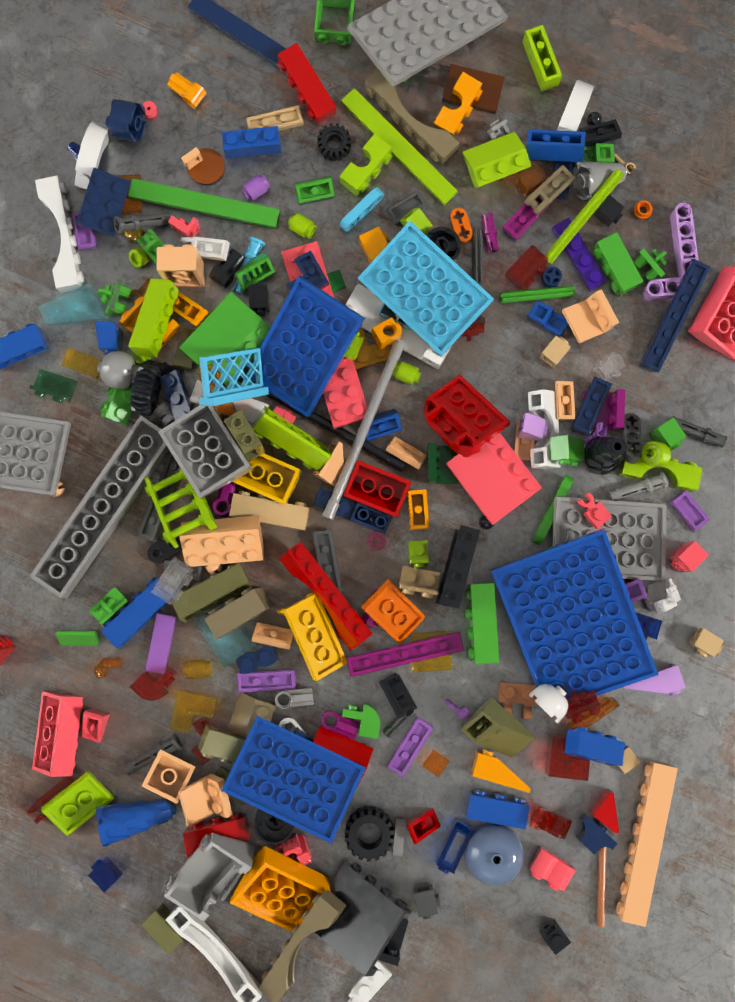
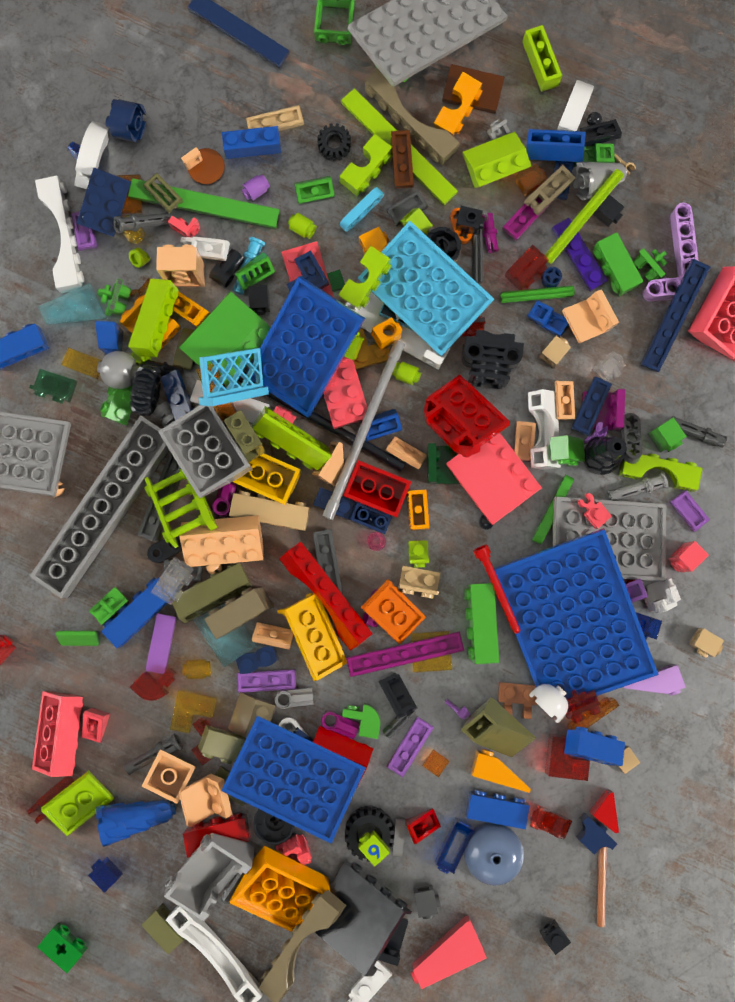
(52, 947): none -> green brick
(104, 665): clear orange arm -> none
(149, 243): bright green hips -> none
(150, 108): coral piece -> none
(173, 203): none -> olive tile
(190, 92): light orange piece -> none
(307, 84): red brick -> none
(358, 293): none -> lime arch
(373, 847): none -> lime brick
(402, 159): none -> reddish brown plate
(449, 955): none -> coral slope
(457, 566): black panel -> none
(470, 220): none -> black brick
(483, 554): none -> red piece
(491, 359): none -> black piece
(532, 427): lavender slope -> none
(552, 869): coral brick -> none
(646, 206): orange plate -> none
(647, 843): light nougat brick -> none
(656, 454): lime head -> none

